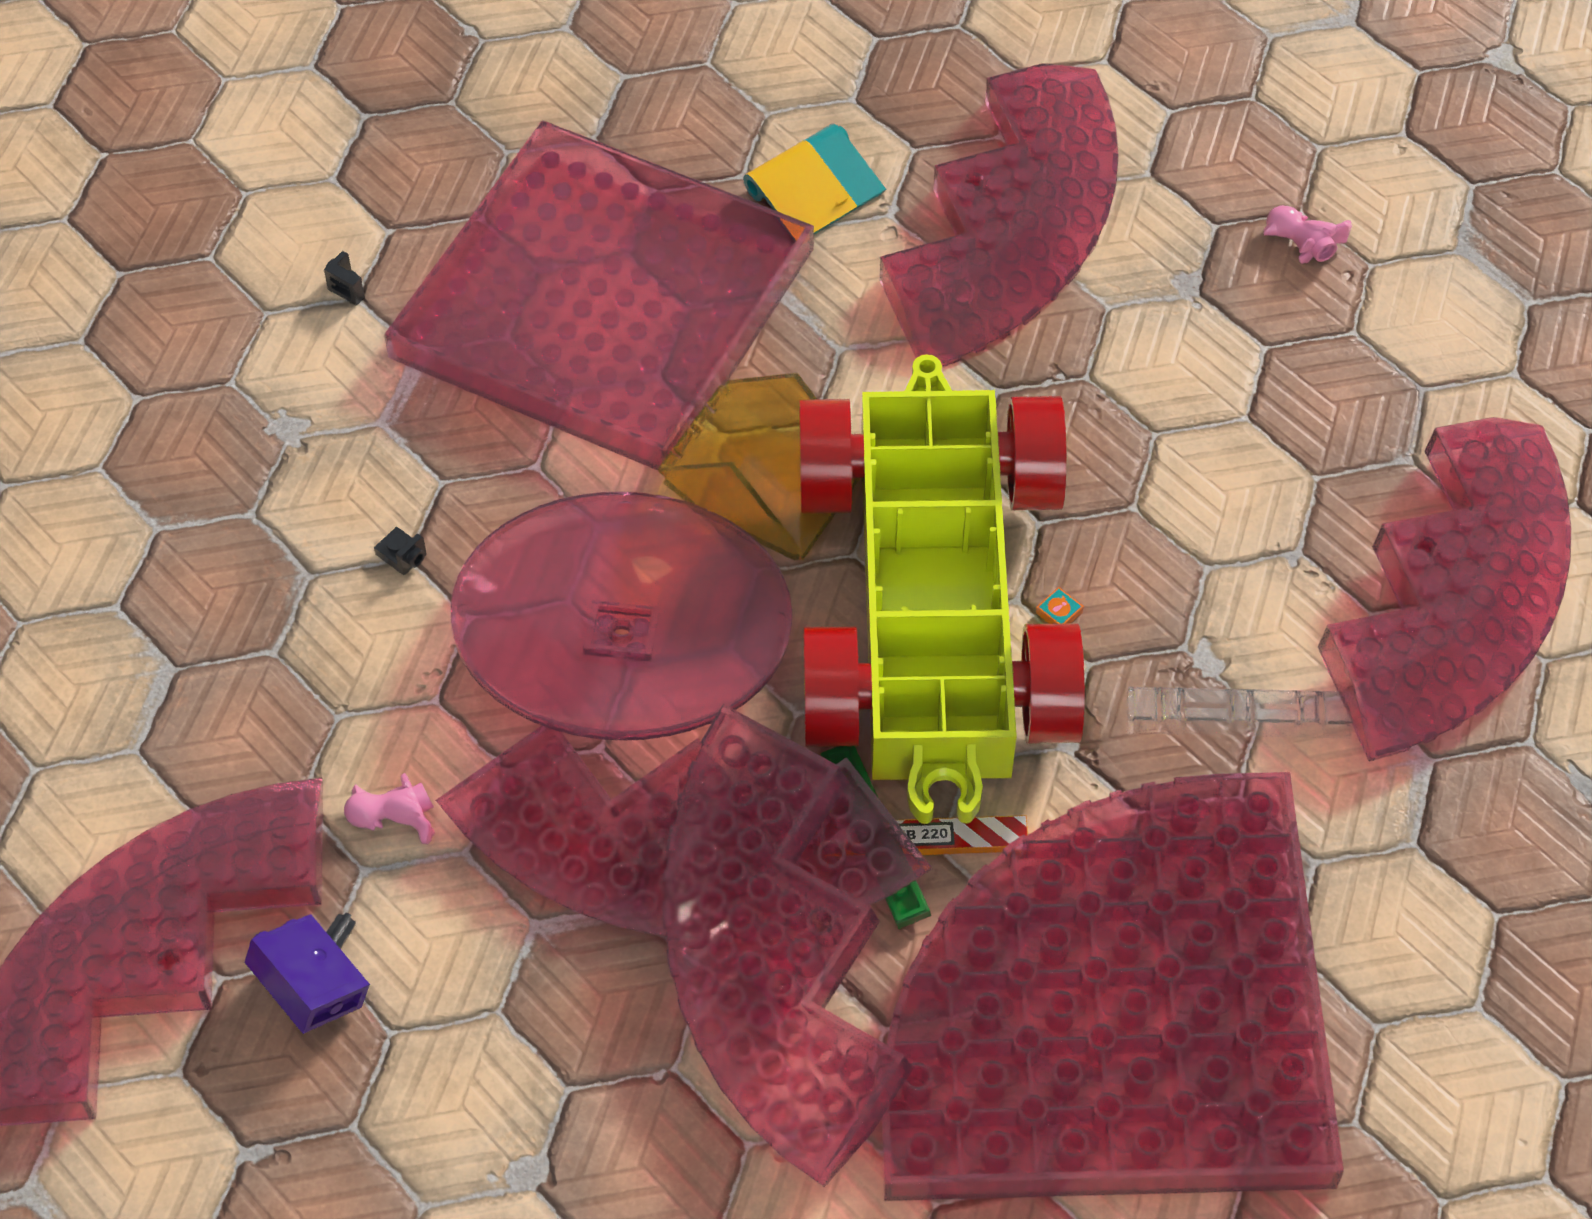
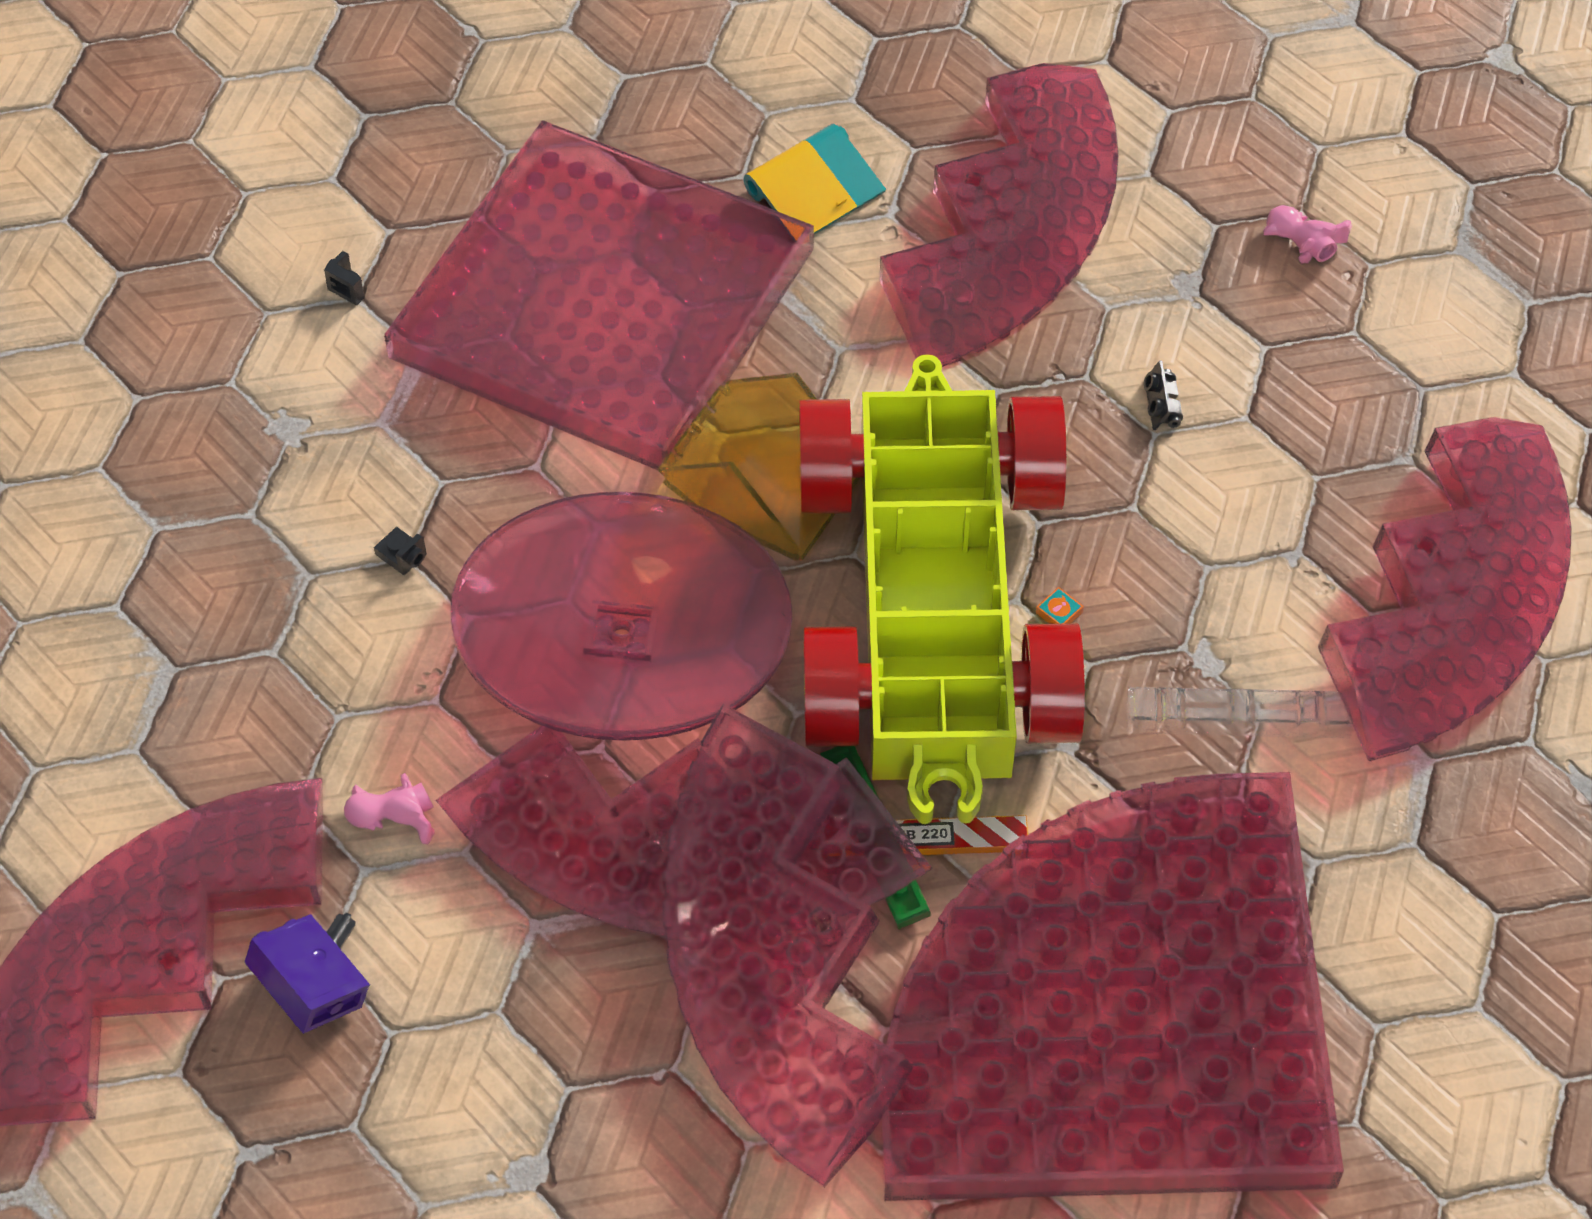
(1160, 388): none -> black hinge

